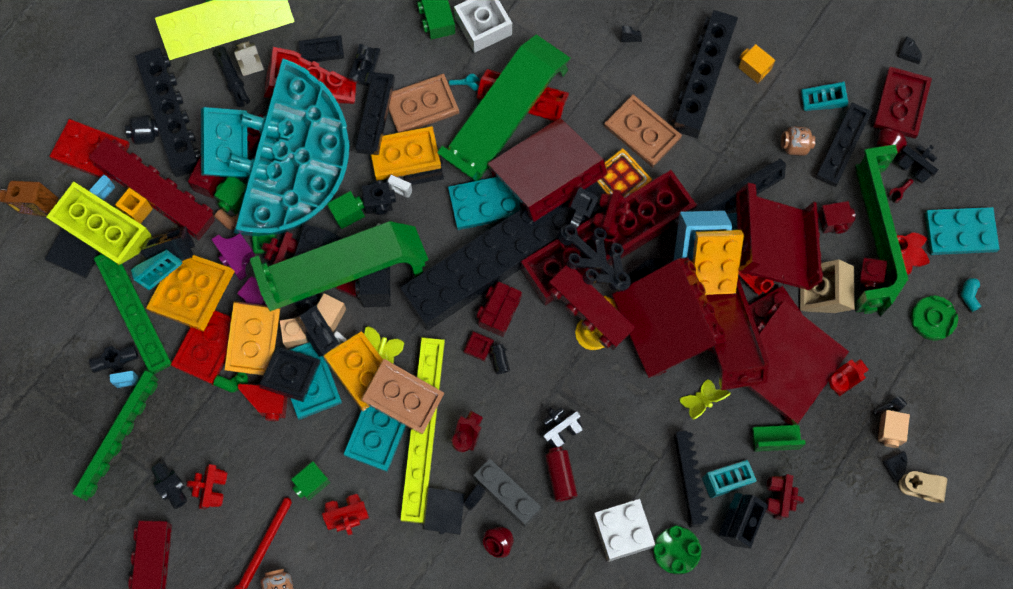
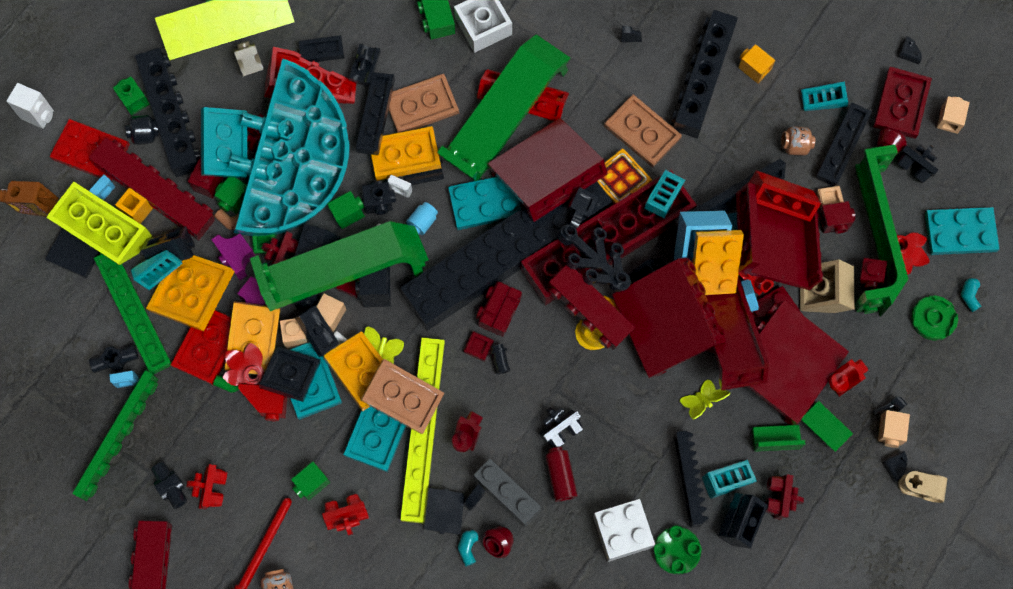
(30, 105): none -> white brick
(131, 95): none -> green brick
(234, 84): black pin -> none
(243, 362): none -> red plate
(422, 217): none -> medium azure brick
(464, 547): none -> teal arm
(470, 81): teal hand -> none
(617, 212): dark red hips -> none
(658, 208): none -> teal slope
(750, 295): none -> medium azure tile
(785, 196): none -> red brick
(827, 426): none -> green hinge
(830, 195): none -> light nougat tile
(901, 190): dark red hand -> none
(953, 114): none -> light nougat brick

